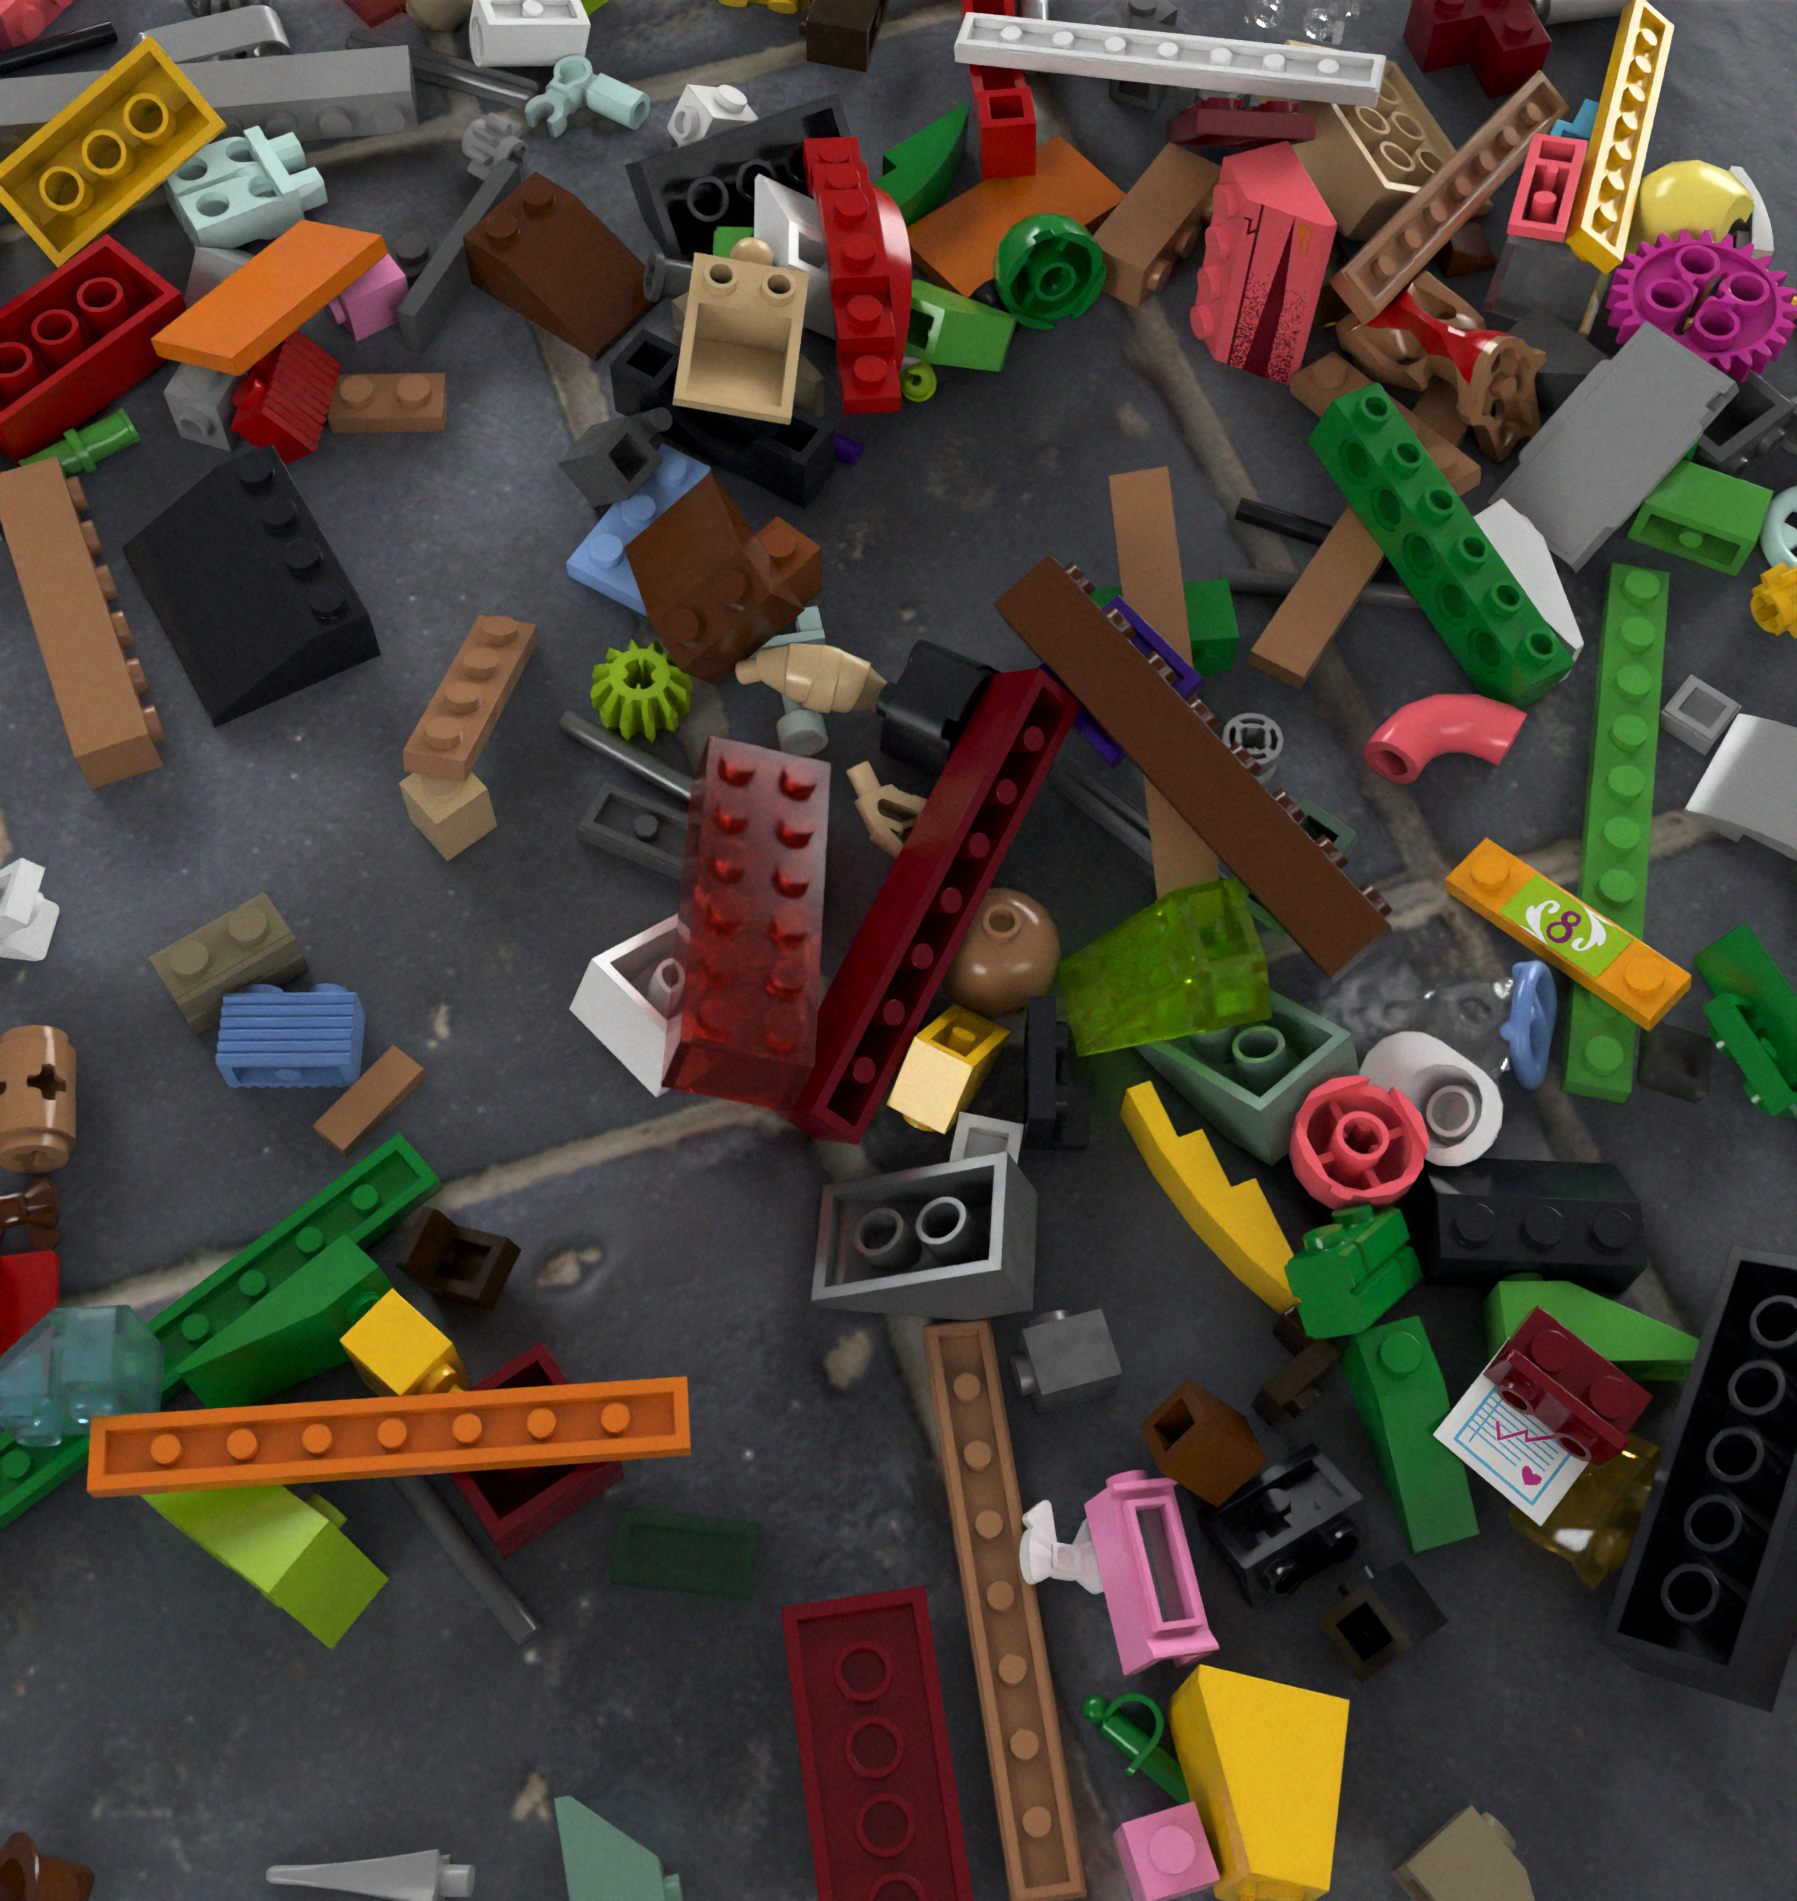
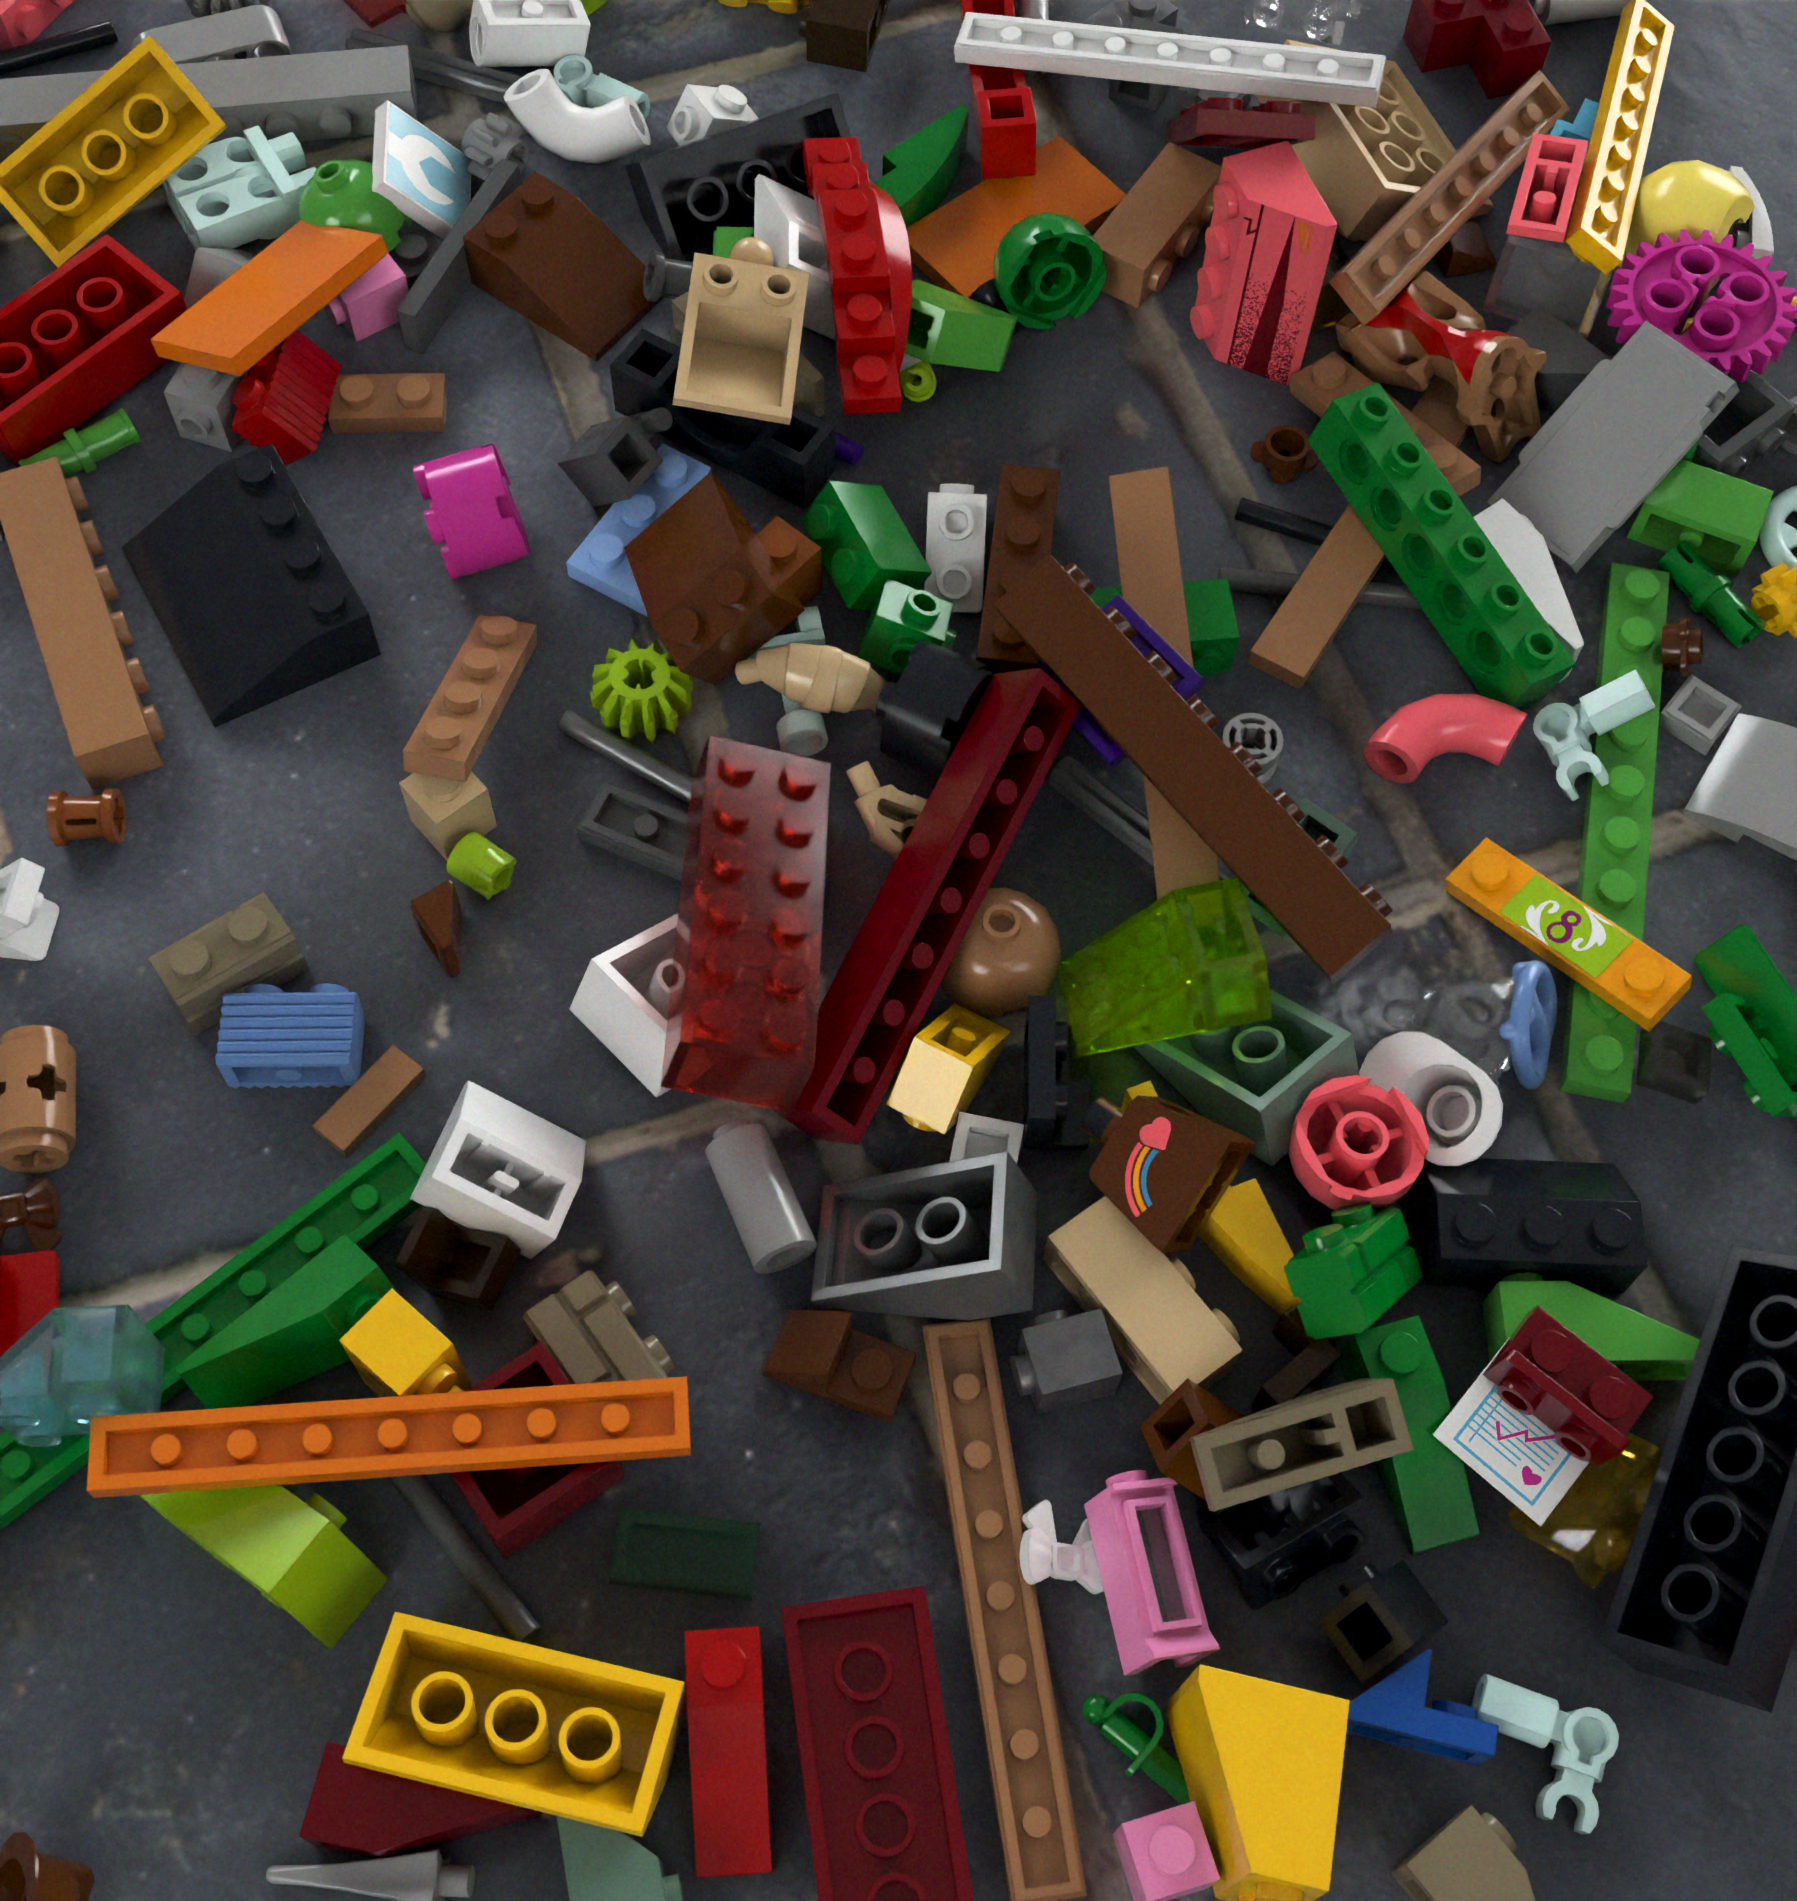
(86, 817): none -> dark orange bush
(344, 197): none -> bright green cylinder
(393, 1815): none -> dark red slope
(419, 171): none -> tile
(439, 924): none -> reddish brown slope
(472, 511): none -> dark pink brick
(481, 865): none -> lime hose
(502, 1170): none -> white slope
(518, 1724): none -> yellow slope
(572, 130): none -> white cylinder
(592, 1336): none -> dark tan brick
(728, 1752): none -> red slope
(759, 1196): none -> light grey brick
(840, 1364): none -> reddish brown slope
(862, 542): none -> green brick
(901, 620): none -> green brick
(956, 546): none -> white bracket
(1018, 544): none -> reddish brown brick
(1145, 1300): none -> tan brick
(1163, 1166): none -> reddish brown torso
(1284, 453): none -> reddish brown plate
(1301, 1441): none -> dark tan slope
(1396, 1716): none -> blue slope
(1566, 729): none -> light aqua bar
(1580, 1739): none -> light aqua bar
(1681, 646): none -> reddish brown plate
(1711, 595): none -> green pin

